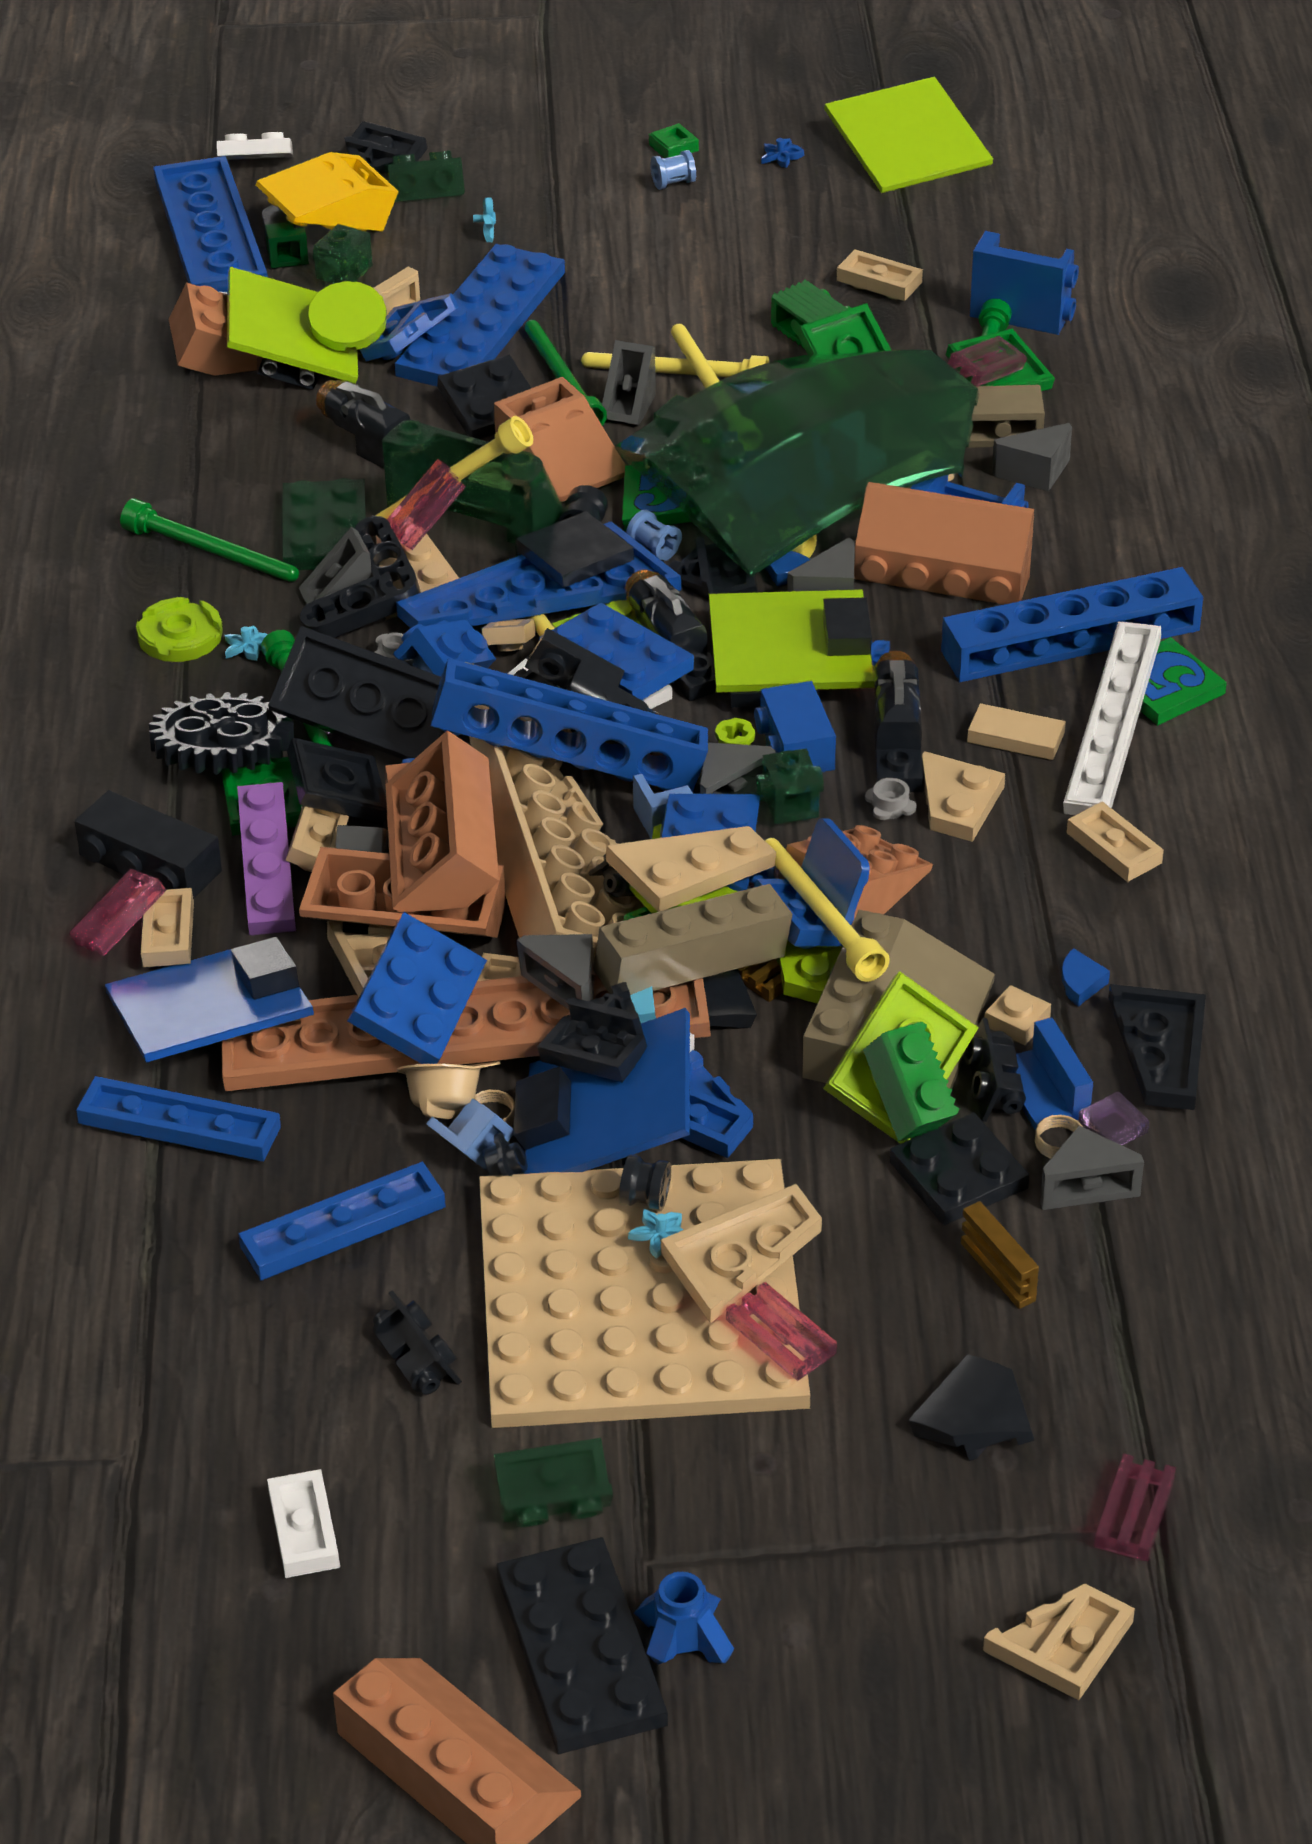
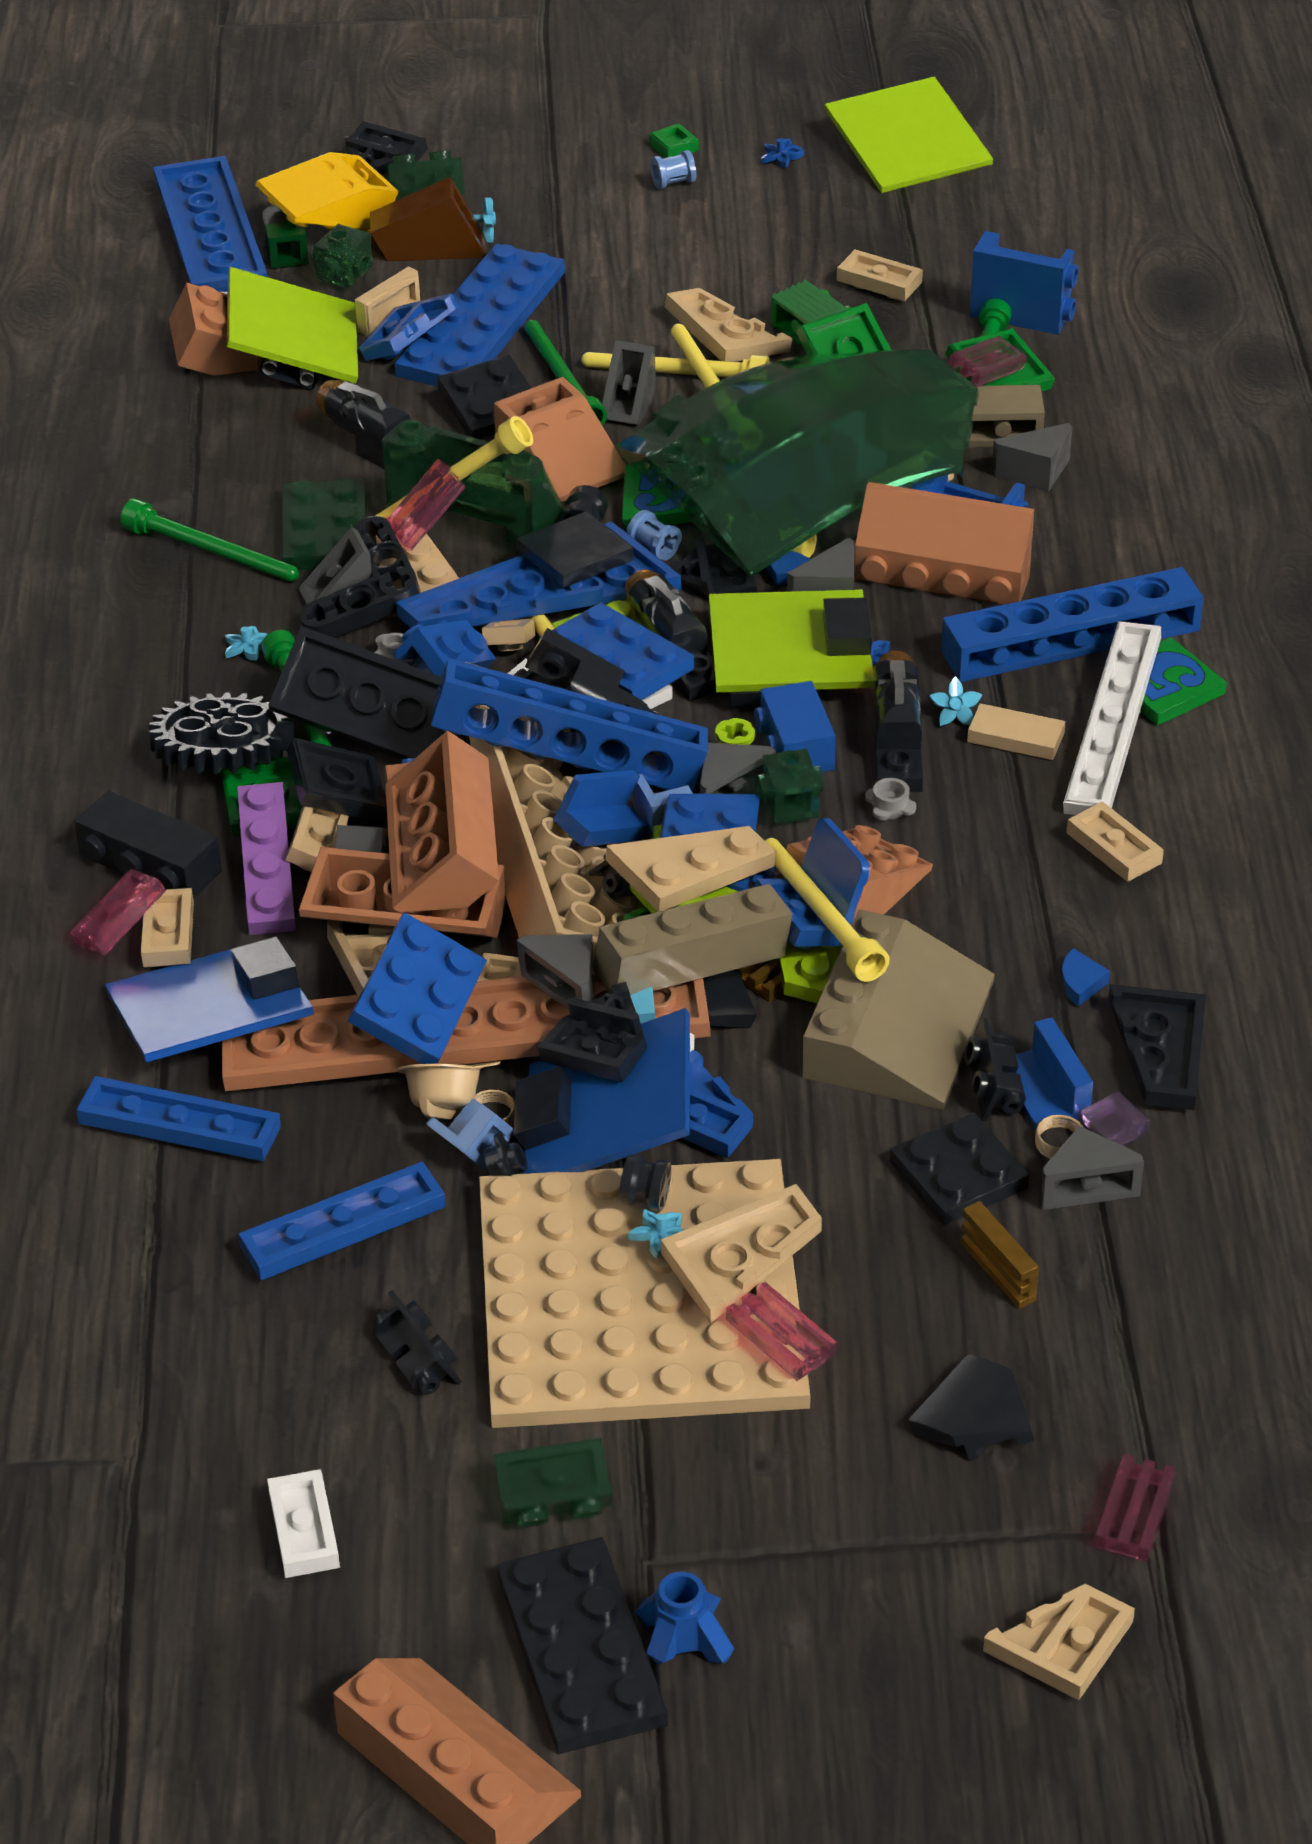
(169, 638): lime tile -> none
(270, 146): white plate -> none
(347, 315): lime tile -> none
(427, 226): none -> reddish brown slope
(597, 810): none -> blue panel
(721, 330): none -> tan wing
(899, 1006): lime tile -> none
(910, 1081): green brick -> none
(956, 704): none -> medium azure plant
(959, 795): tan wing -> none
(1016, 1013): tan plate -> none

